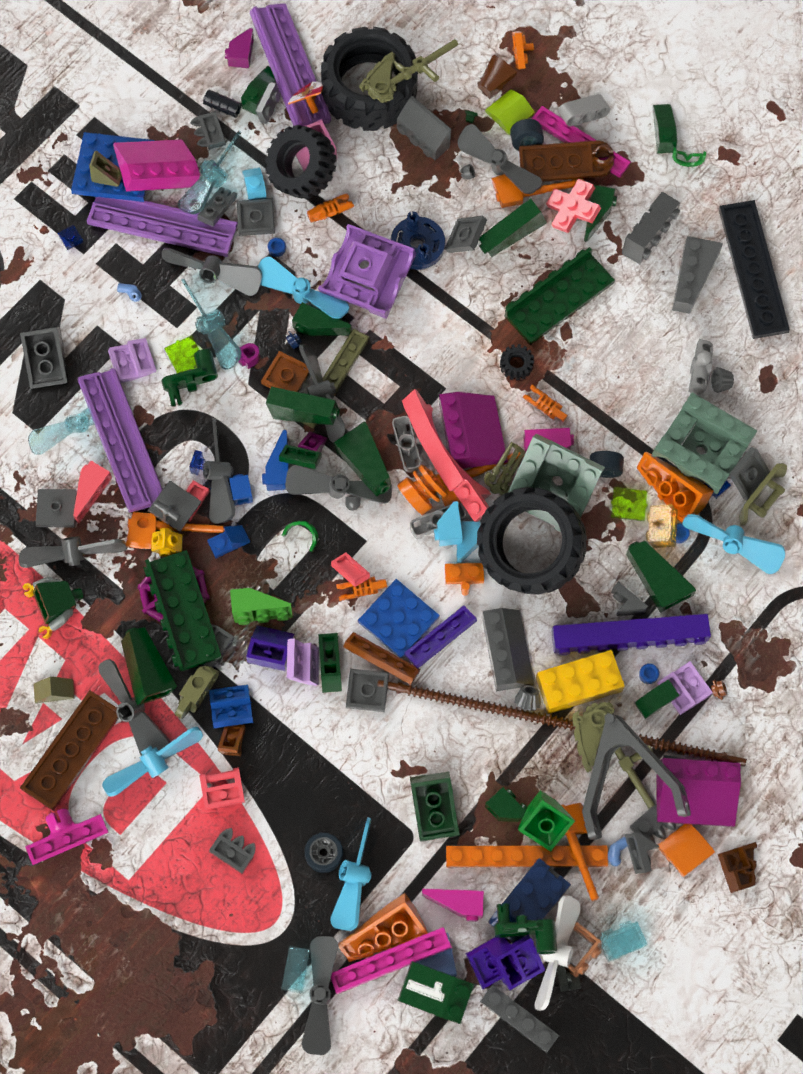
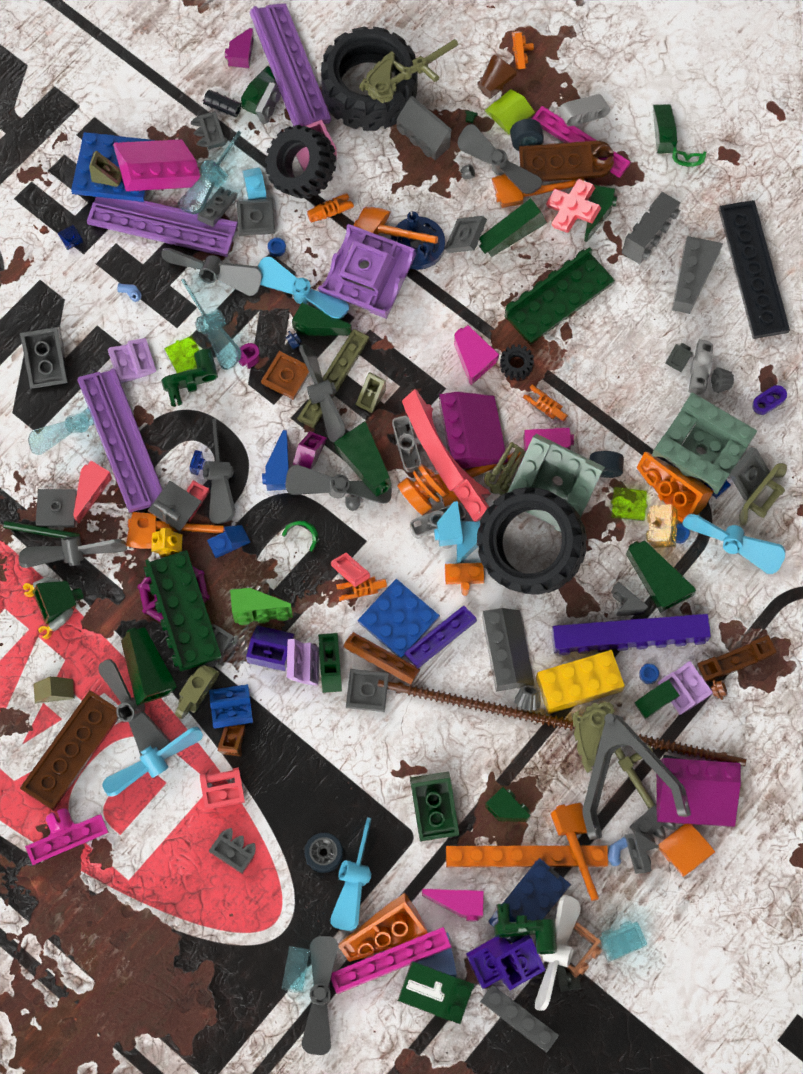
(38, 530): none -> dark green bar
(241, 489): blue brick -> none
(300, 456): dark green plate -> none
(301, 407): dark green slope -> none
(309, 93): shield -> none
(371, 392): none -> olive slope
(374, 221): none -> orange piece
(474, 353): none -> dark pink slope
(545, 821): green slope -> none
(679, 357): none -> pearl dark grey bracket
(737, 659): none -> reddish brown slope
(739, 867): reddish brown slope -> none
(768, 400): none -> dark purple plate

